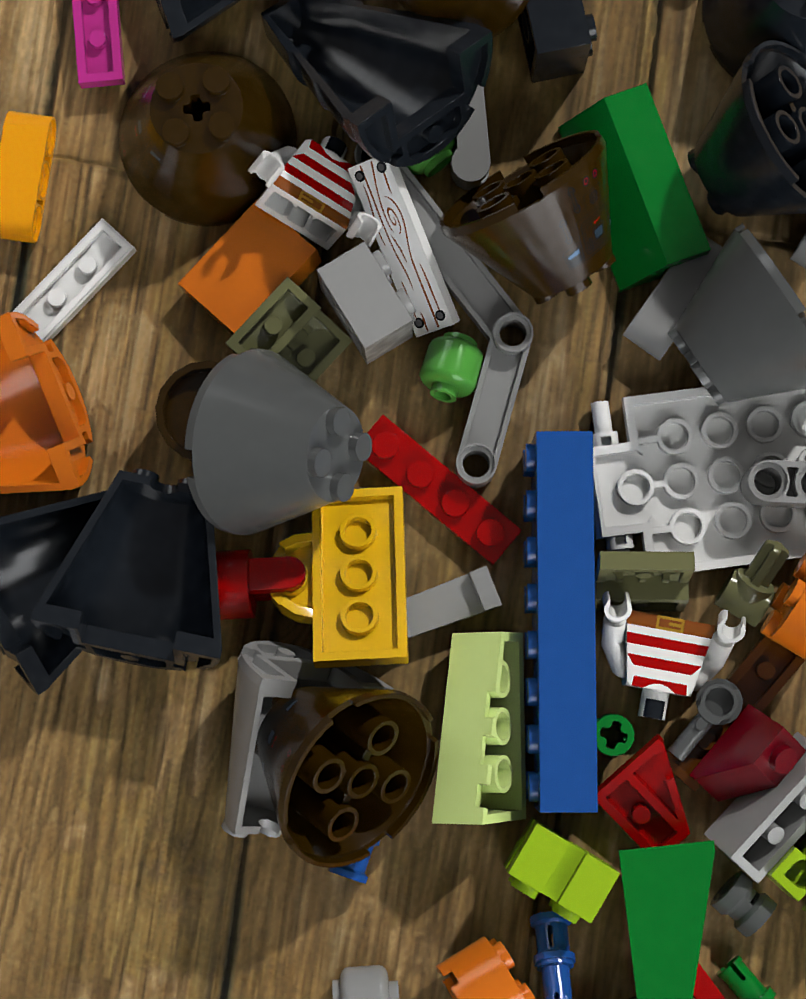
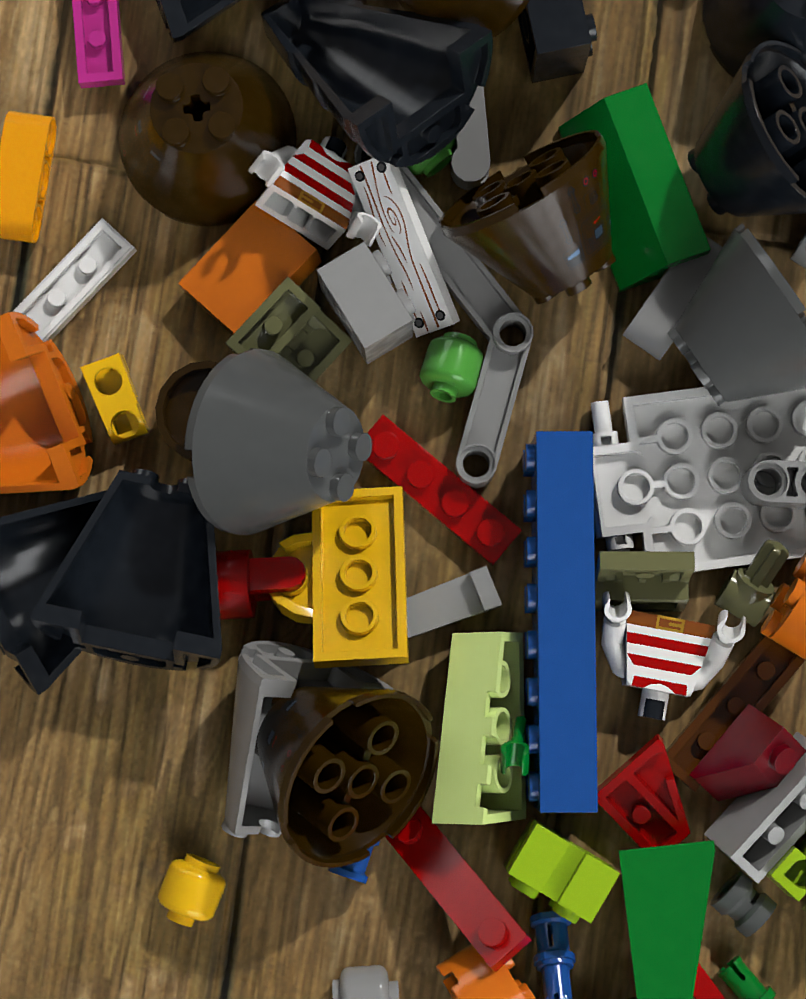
(115, 398): none -> yellow leg
(191, 889): none -> yellow head
(459, 890): none -> red plate
(516, 751): none -> green hand
(622, 726): green bush -> none
(717, 704): dark grey plate -> none

